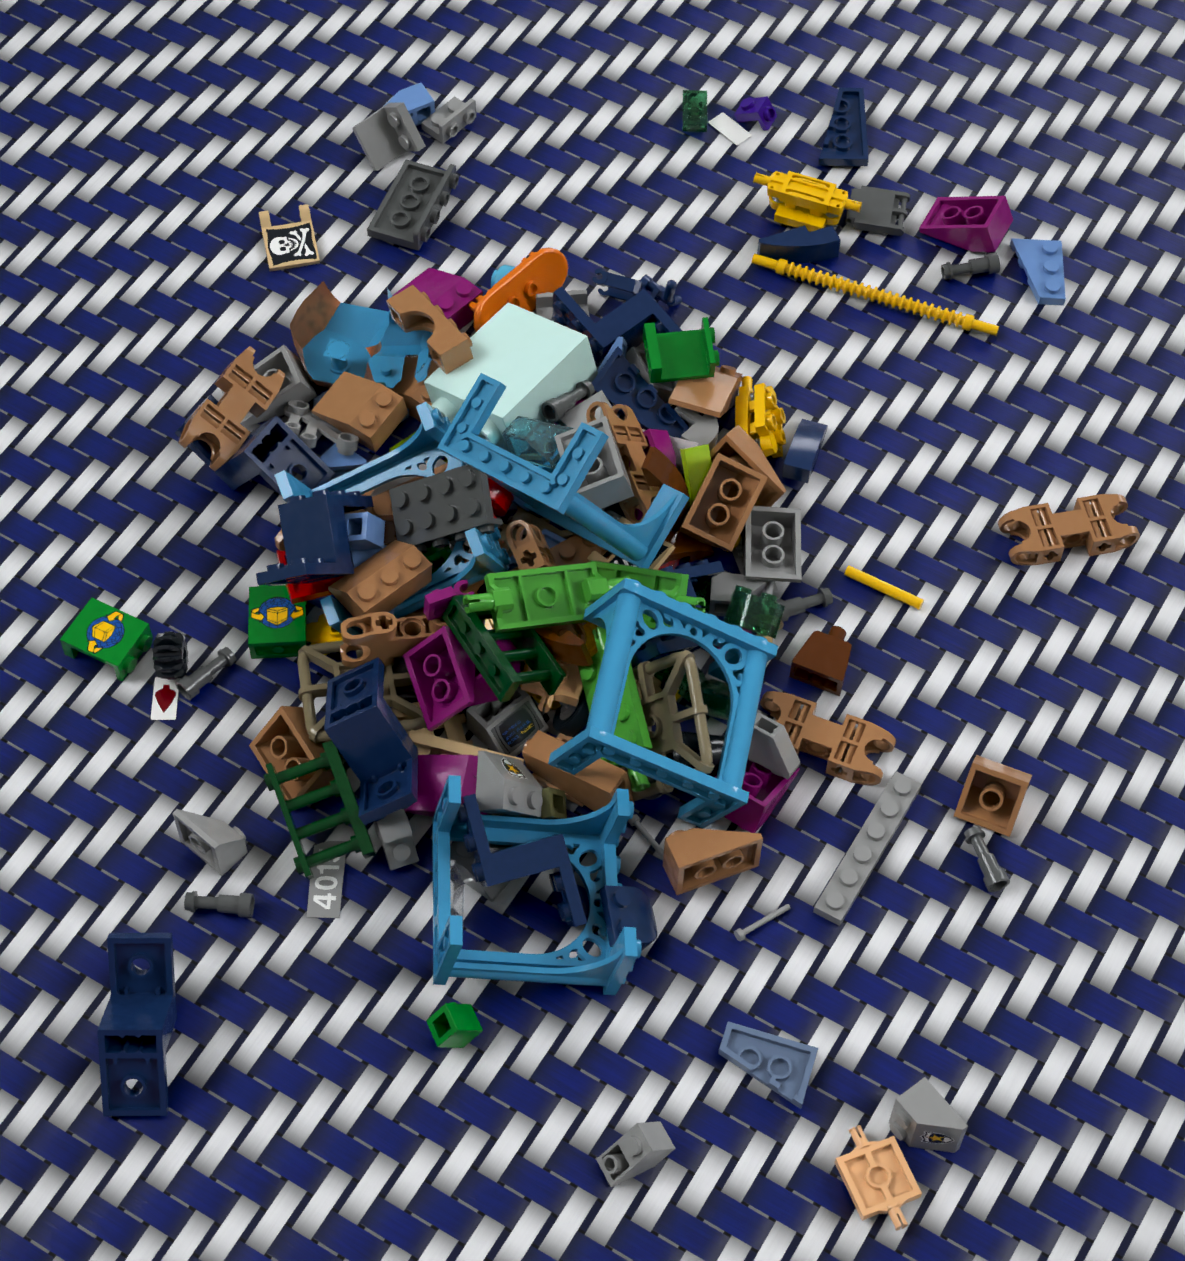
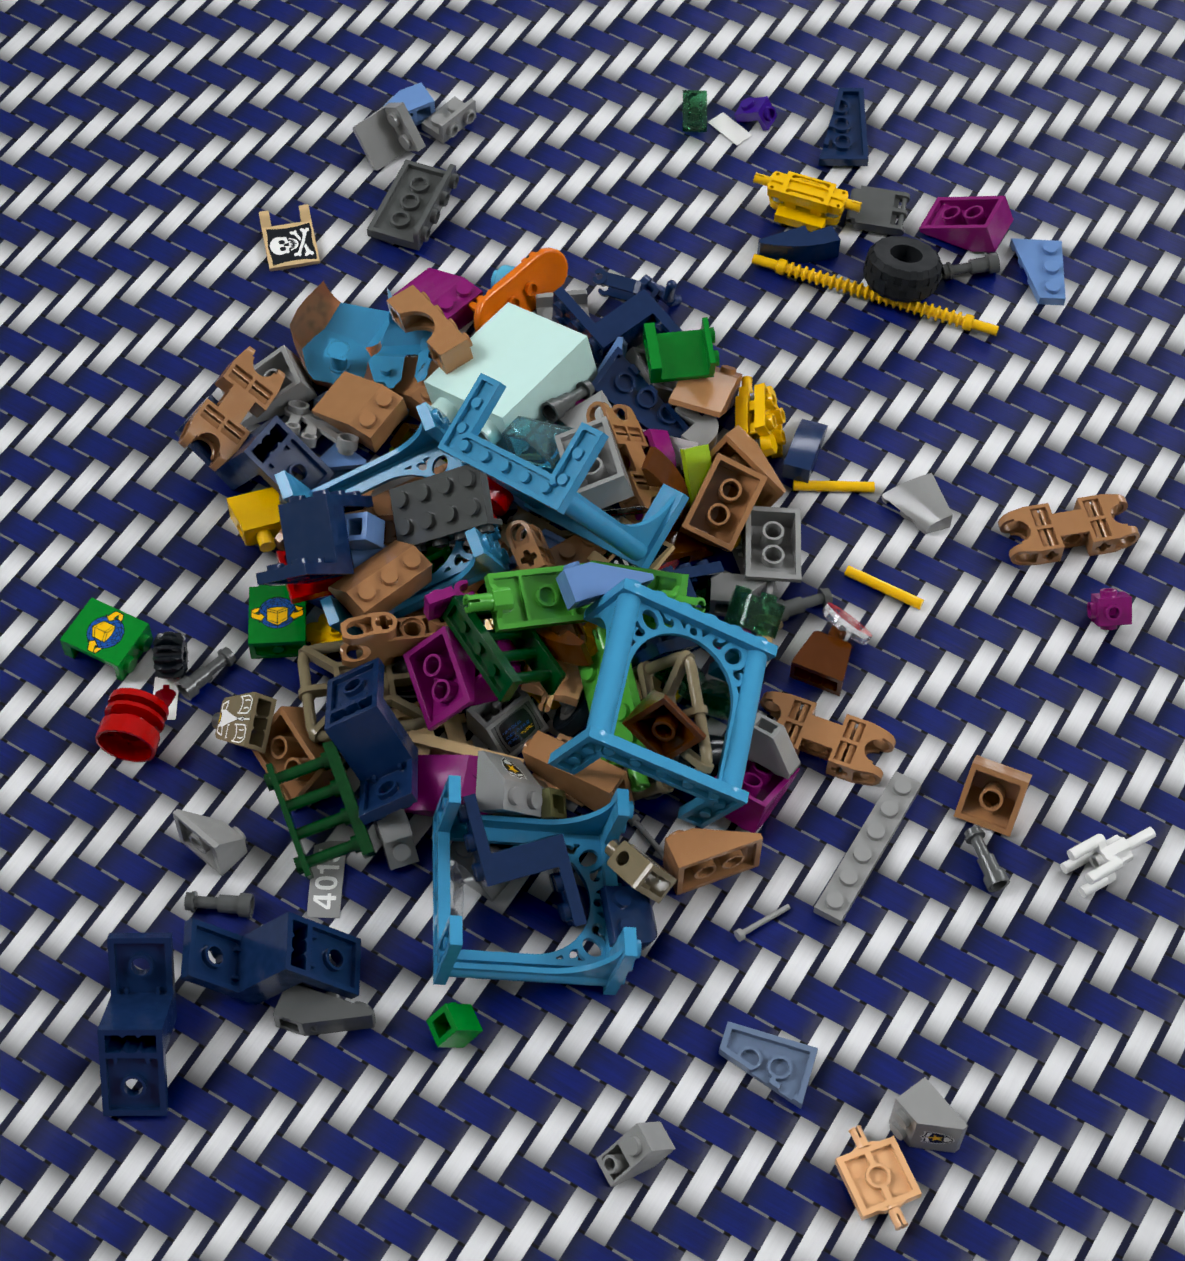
(132, 725): none -> red wheel
(245, 720): none -> dark tan torso
(256, 517): none -> yellow torso
(271, 958): none -> dark blue bracket
(315, 1013): none -> dark grey slope
(404, 433): none -> dark brown tile
(590, 581): none -> medium blue slope
(627, 511): none -> black sticker
(639, 870): none -> dark tan torso
(663, 726): none -> reddish brown slope
(834, 486): none -> yellow bar
(846, 622): none -> clear tile
(902, 269): none -> black tyre
(921, 503): none -> light grey slope
(1105, 857): none -> white plant
(1110, 608): none -> magenta brick

